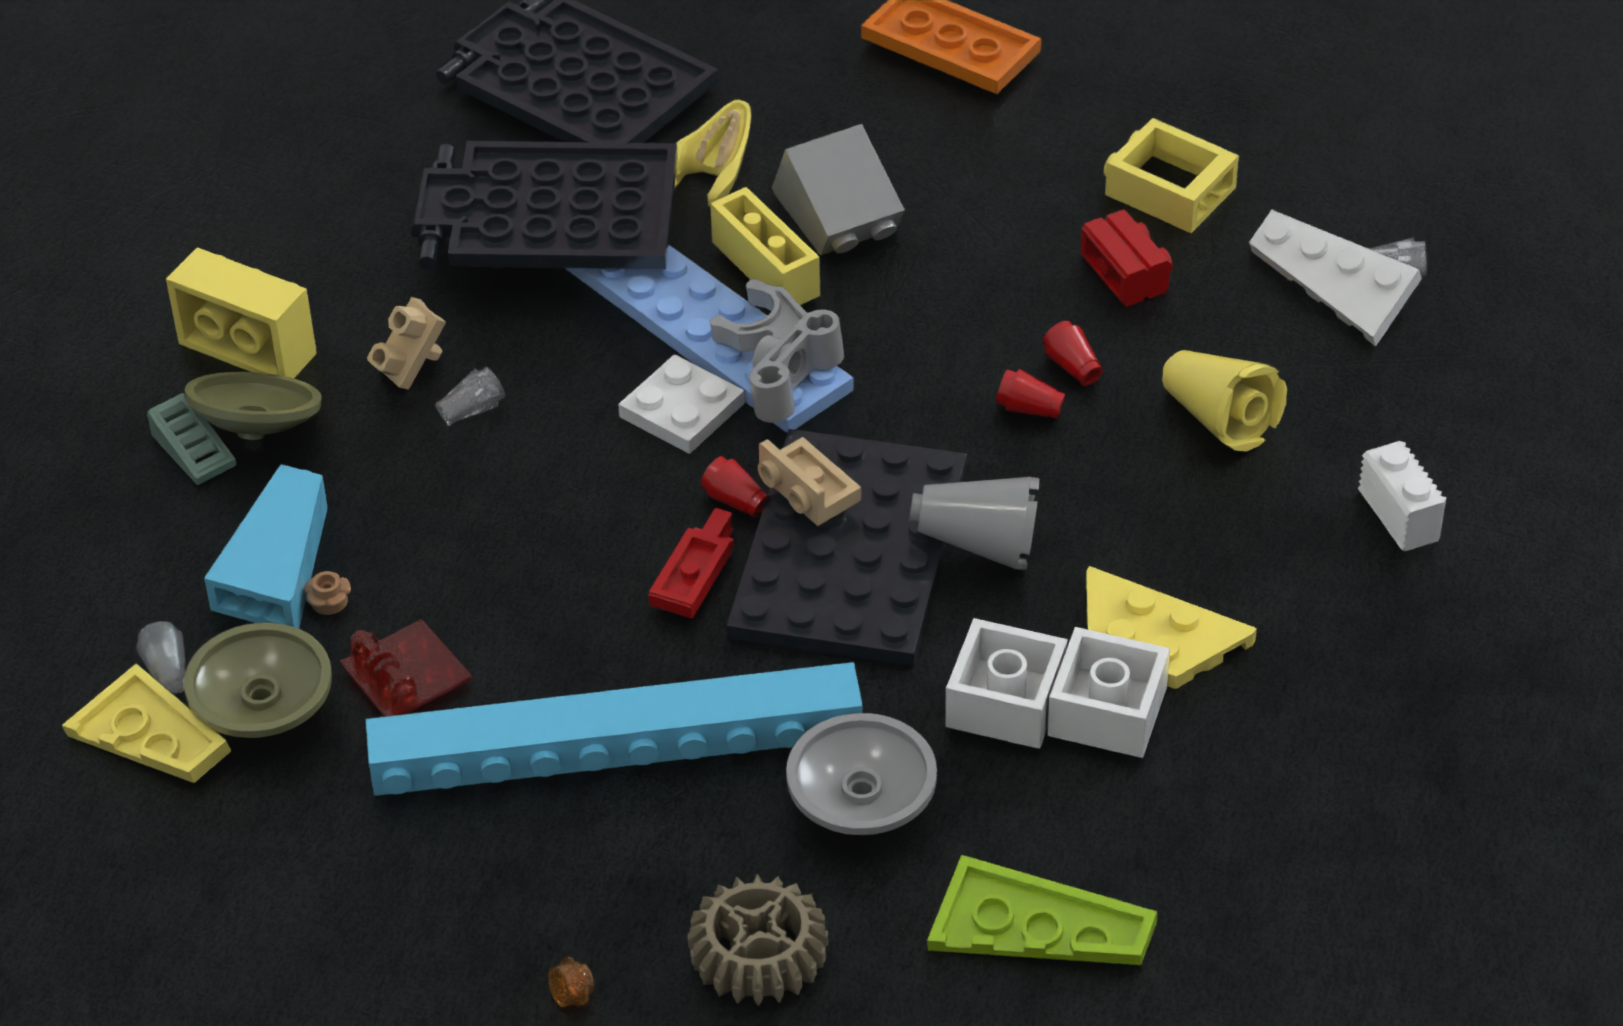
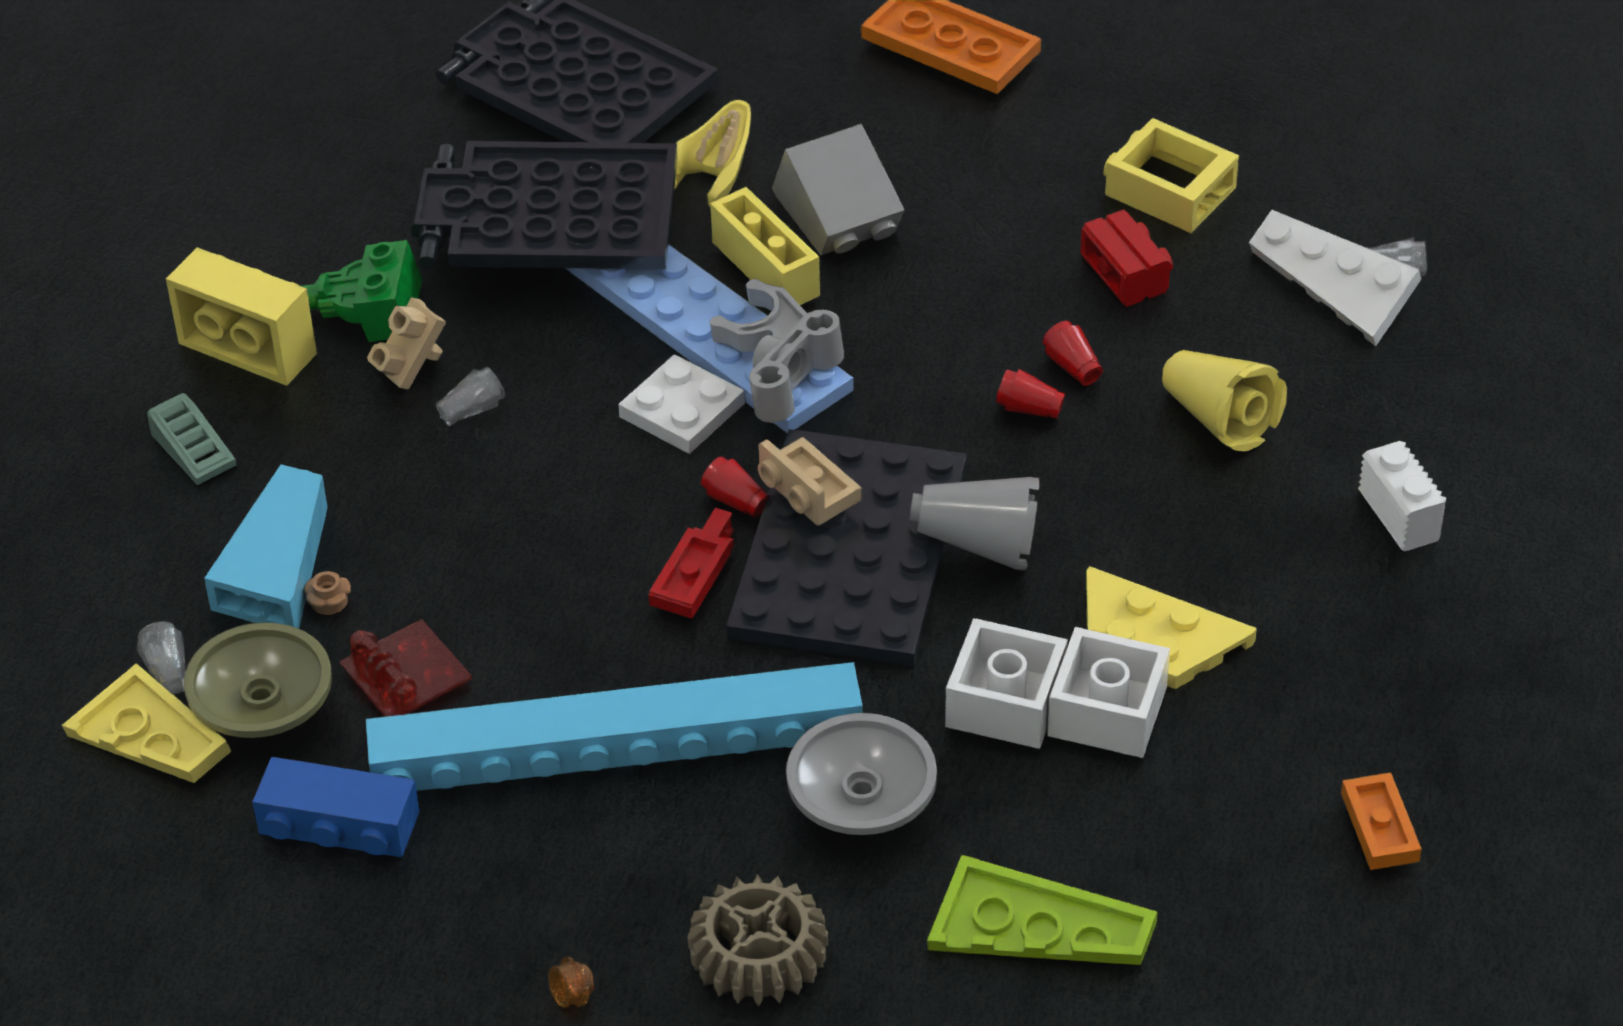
(252, 402): olive dish -> none
(336, 807): none -> blue brick
(369, 288): none -> green brick
(1381, 821): none -> orange plate

